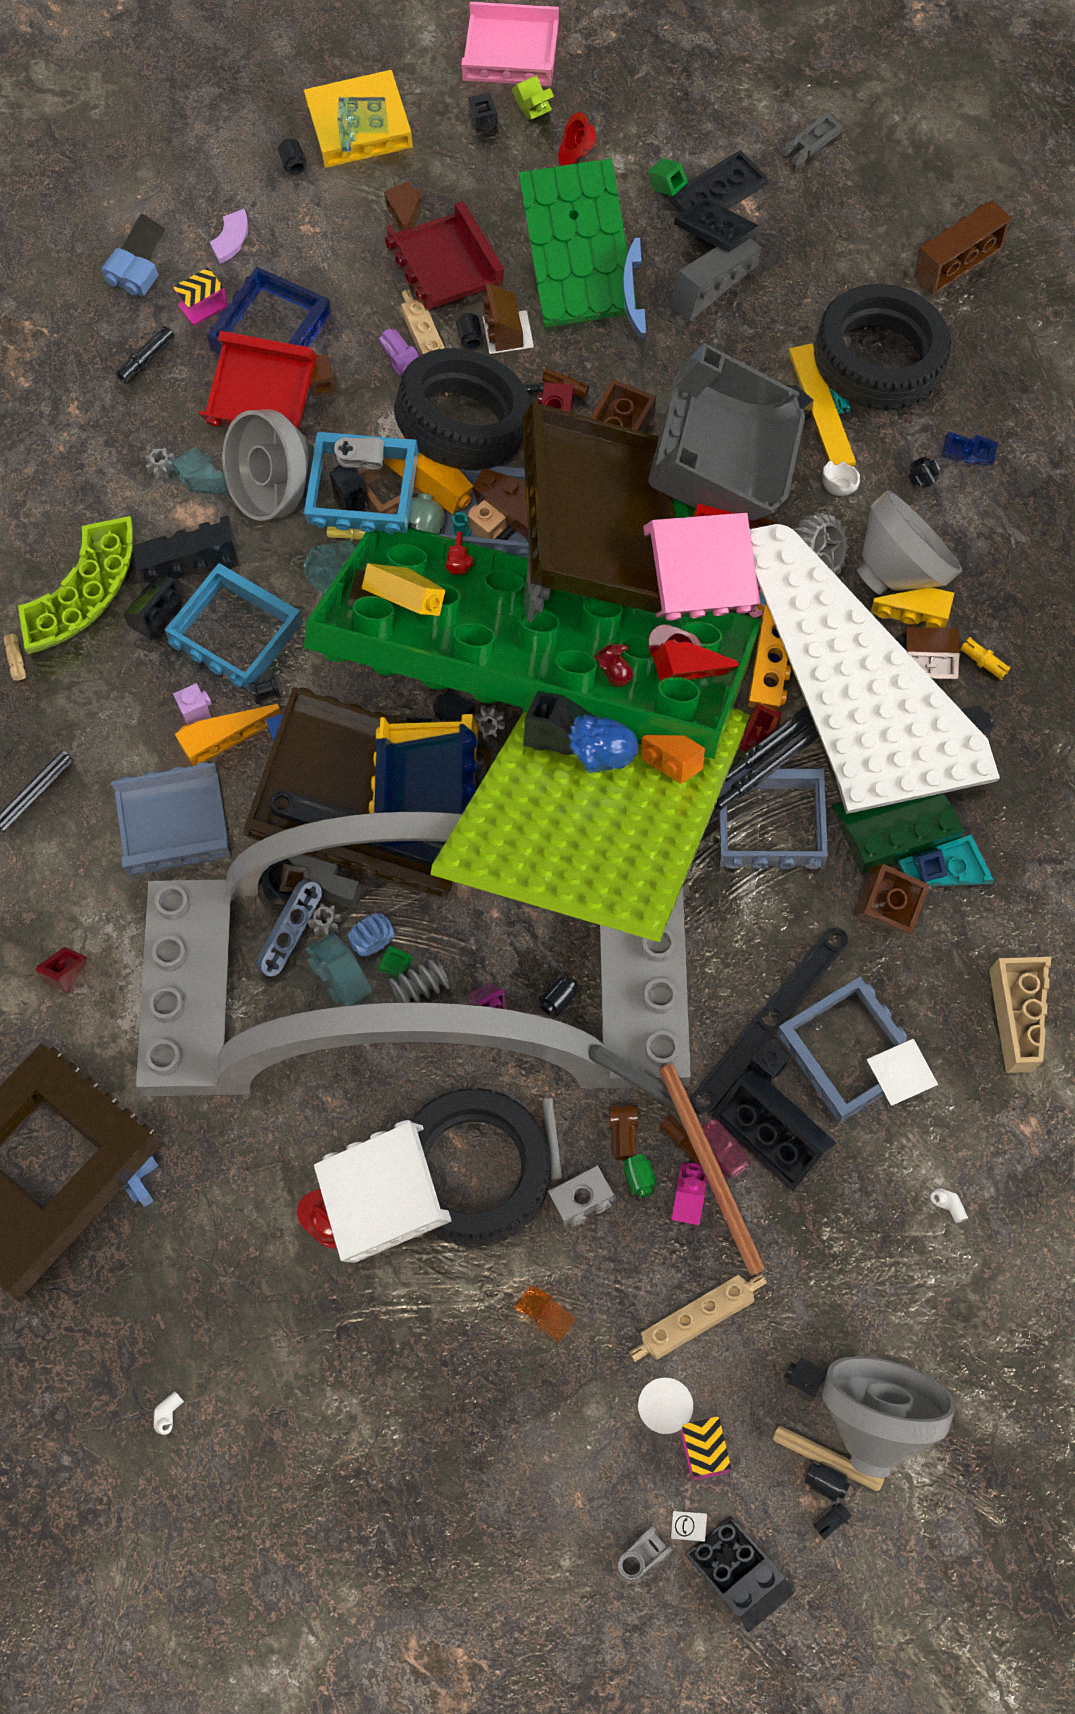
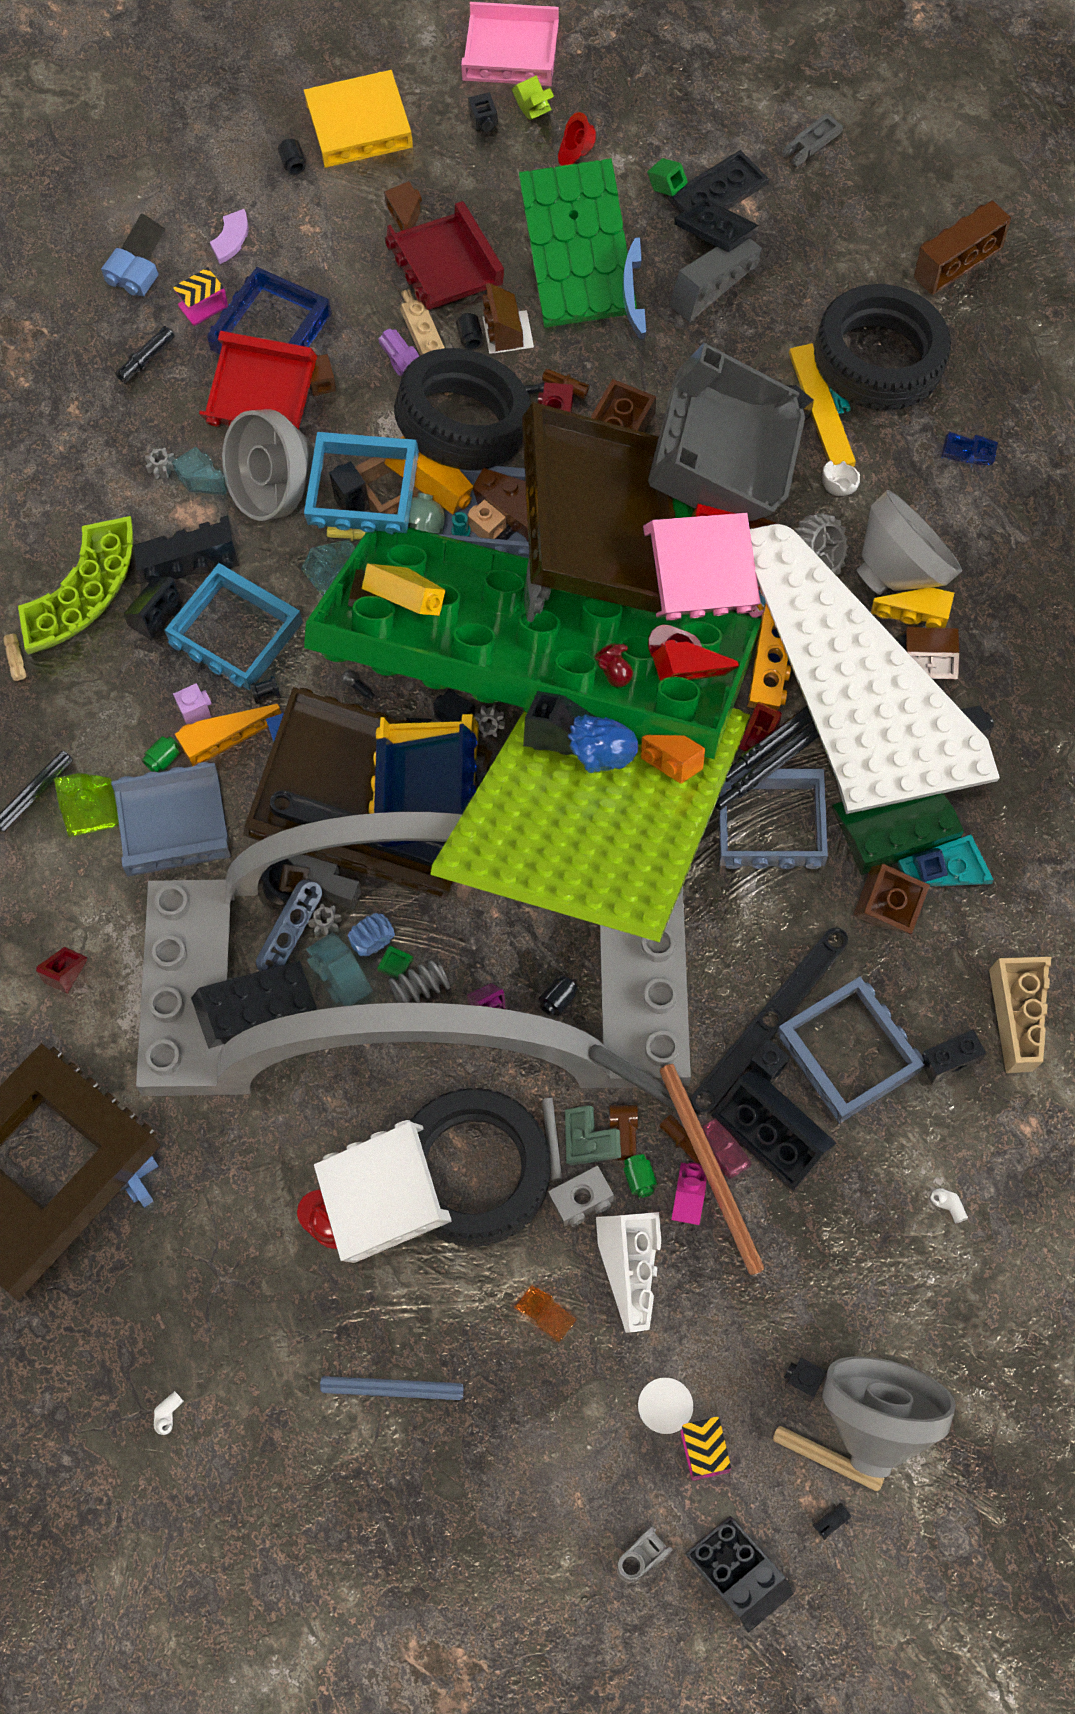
(86, 803): none -> clear neon green slope
(161, 754): none -> green brick
(250, 1000): none -> black brick
(350, 679): none -> piece
(360, 116): clear light blue bracket -> none
(363, 452): light grey piece -> none
(391, 1388): none -> sand blue axle
(458, 560): red piece -> none
(585, 1144): none -> sand green tile
(628, 1255): none -> white wedge
(689, 1526): white sticker -> none
(697, 1317): tan plate -> none
(827, 1481): black brick -> none
(902, 1072): white sticker -> none
(924, 472): black gear -> none
(953, 1056): none -> black brick
(985, 658): yellow pin -> none

